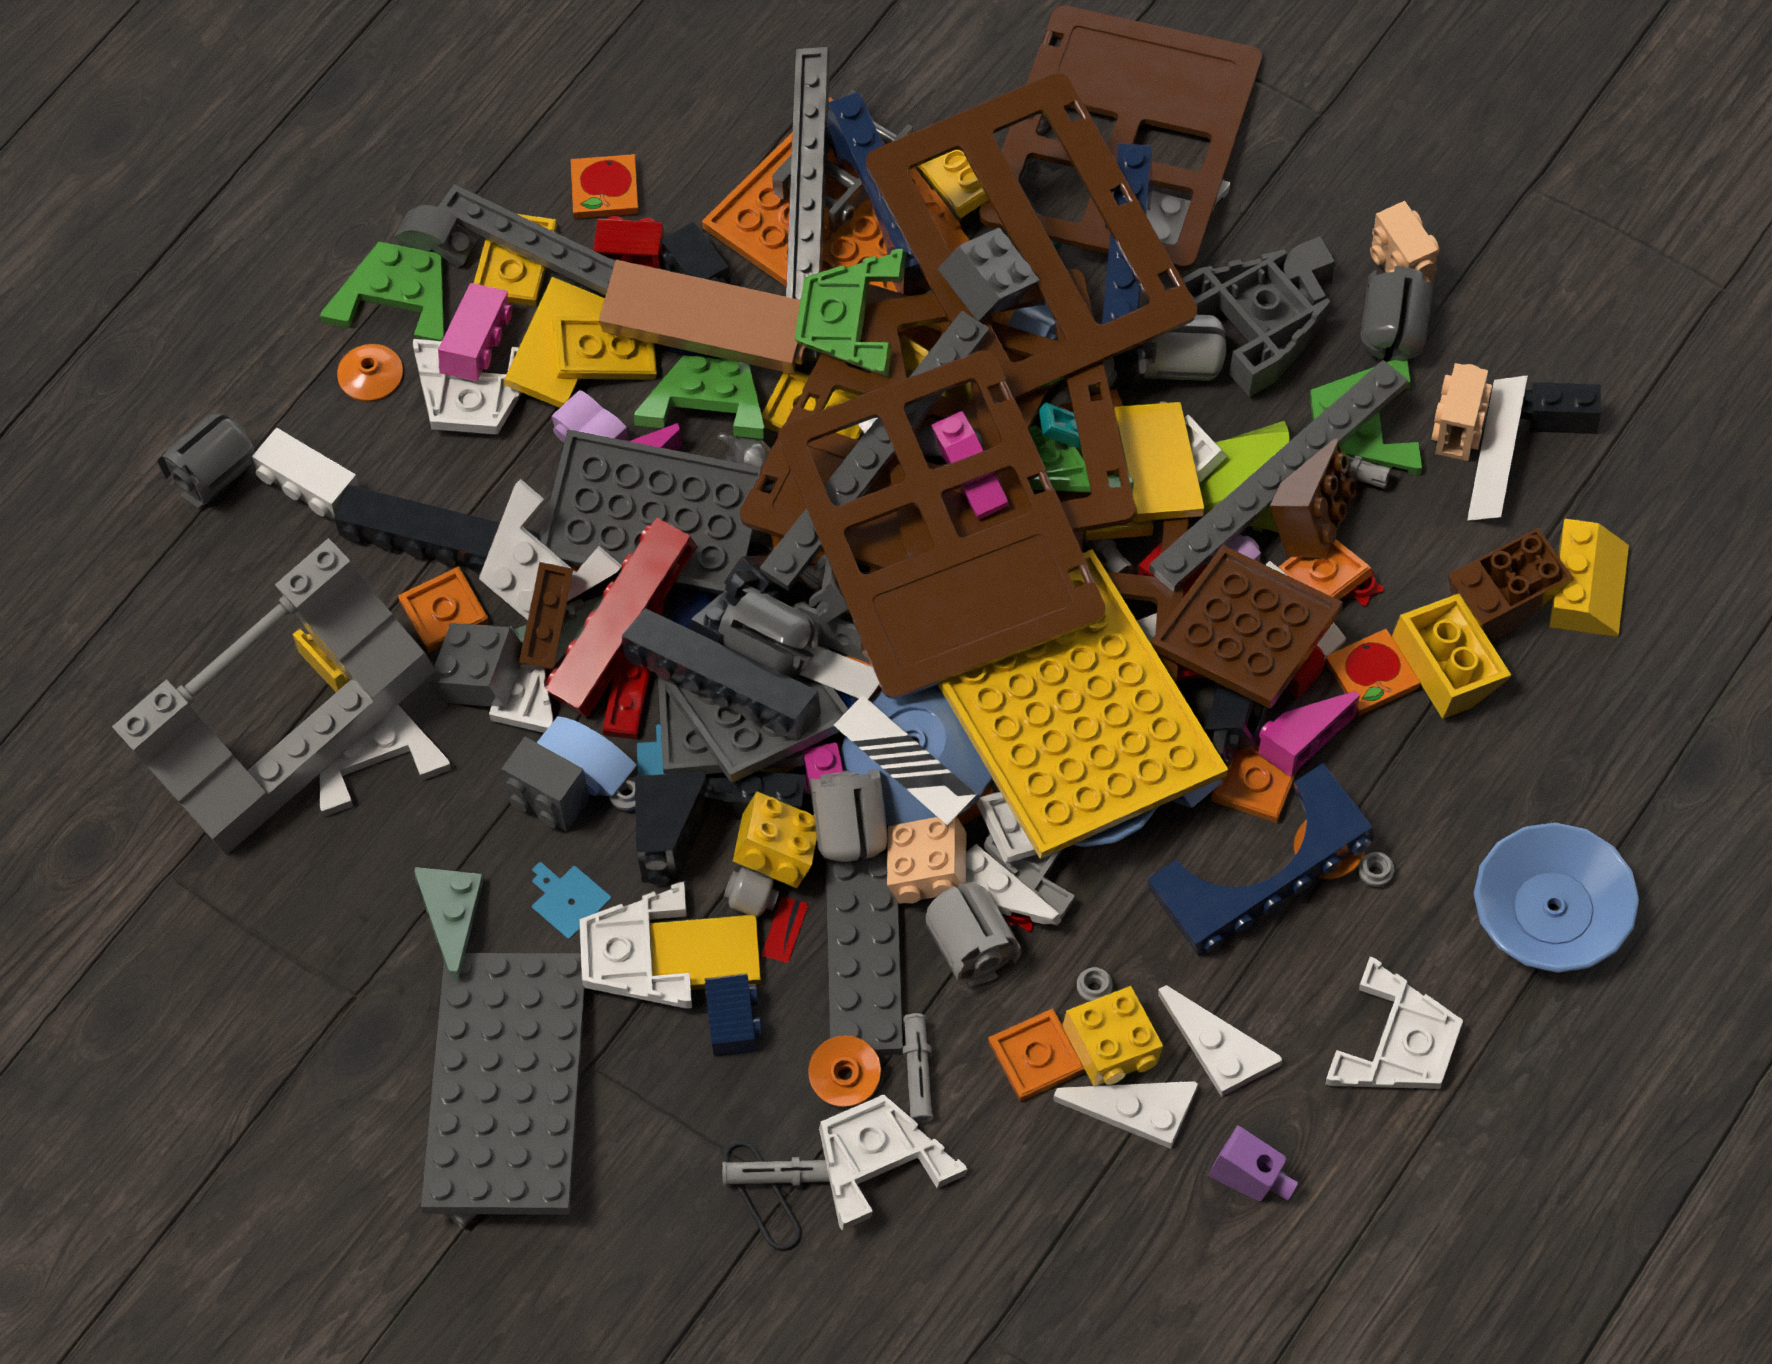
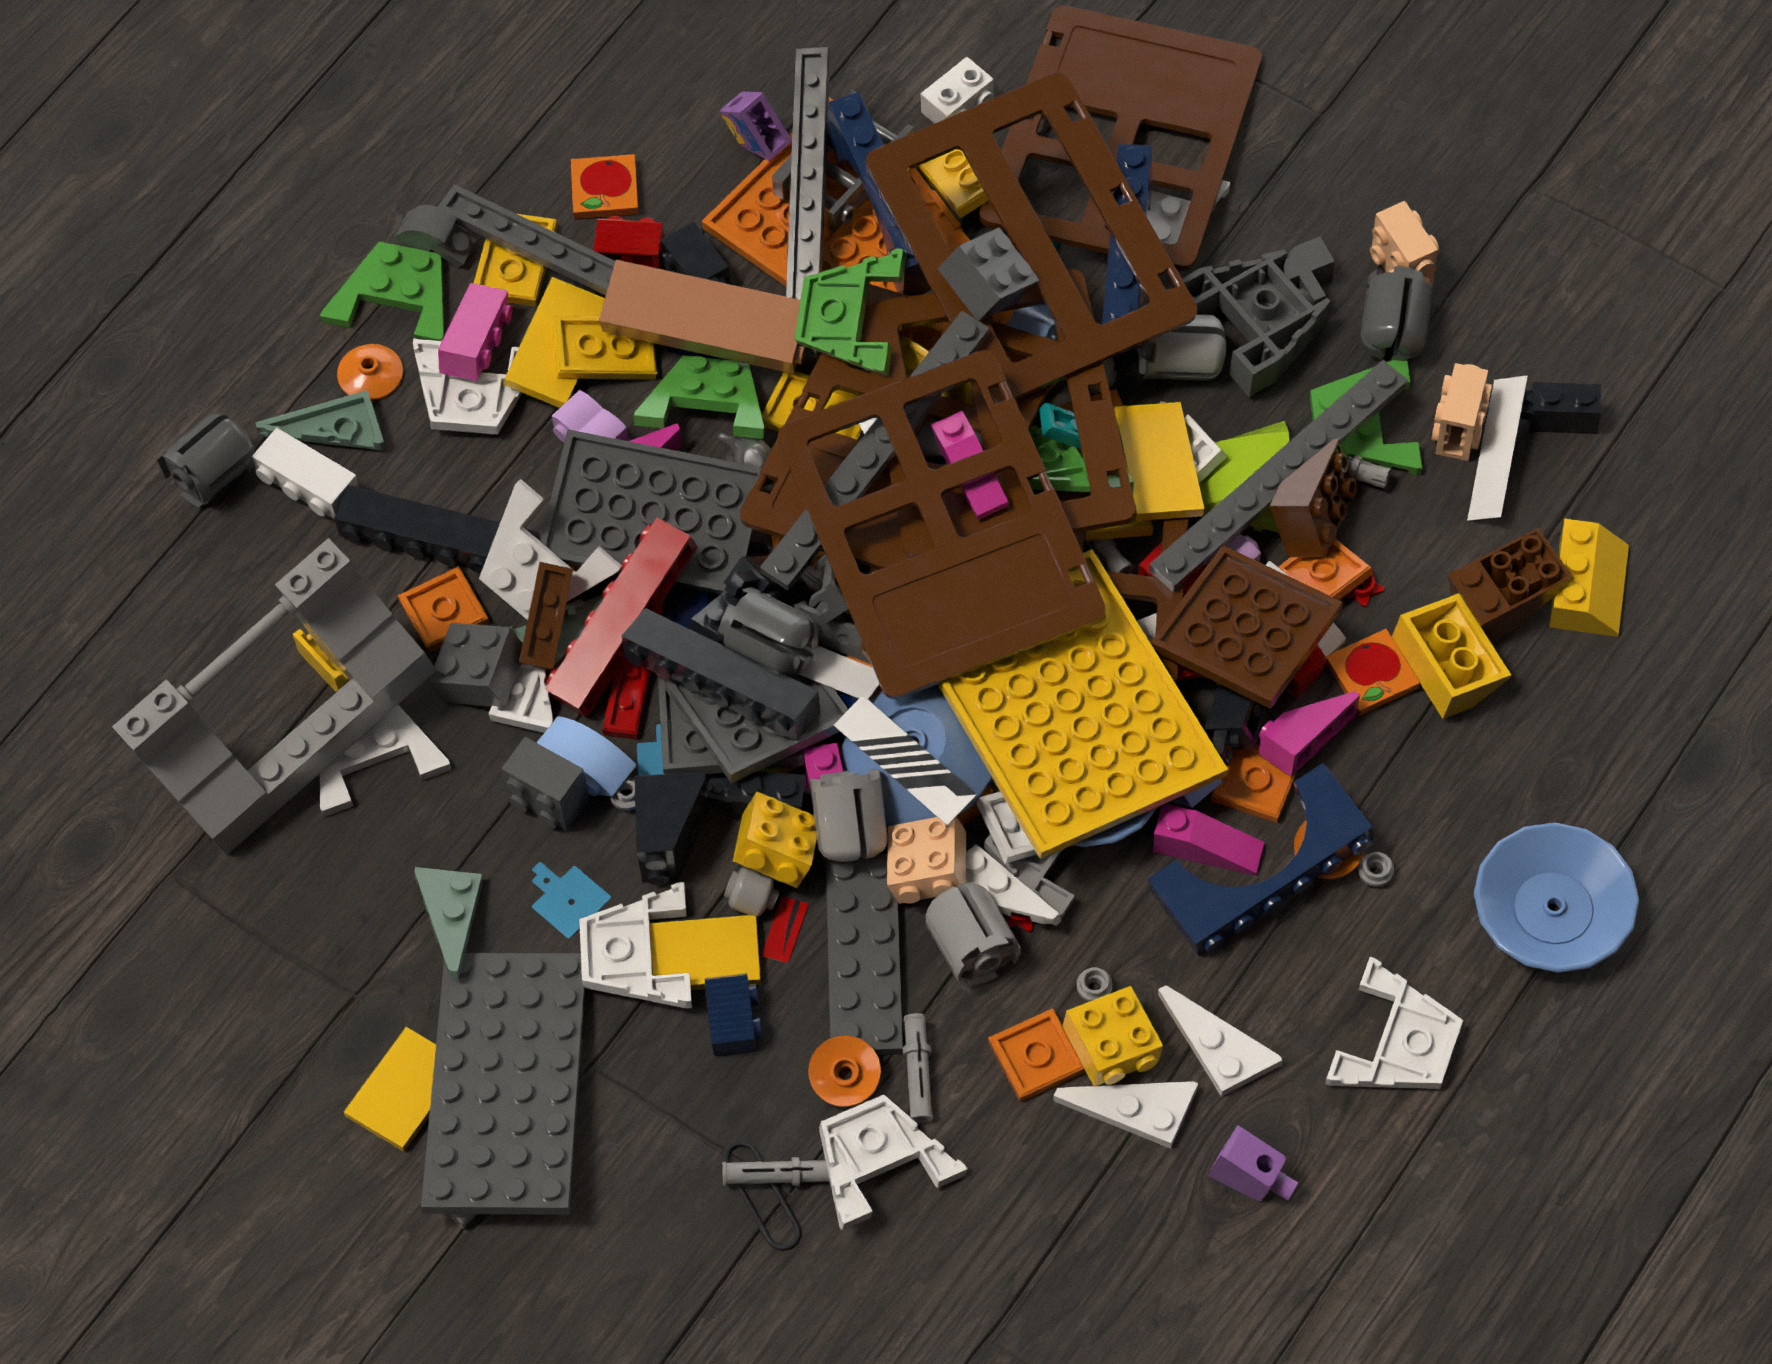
(337, 422): none -> sand green wing
(398, 1092): none -> yellow tile
(751, 119): none -> medium lavender torso
(957, 91): none -> white brick
(1205, 840): none -> dark pink slope

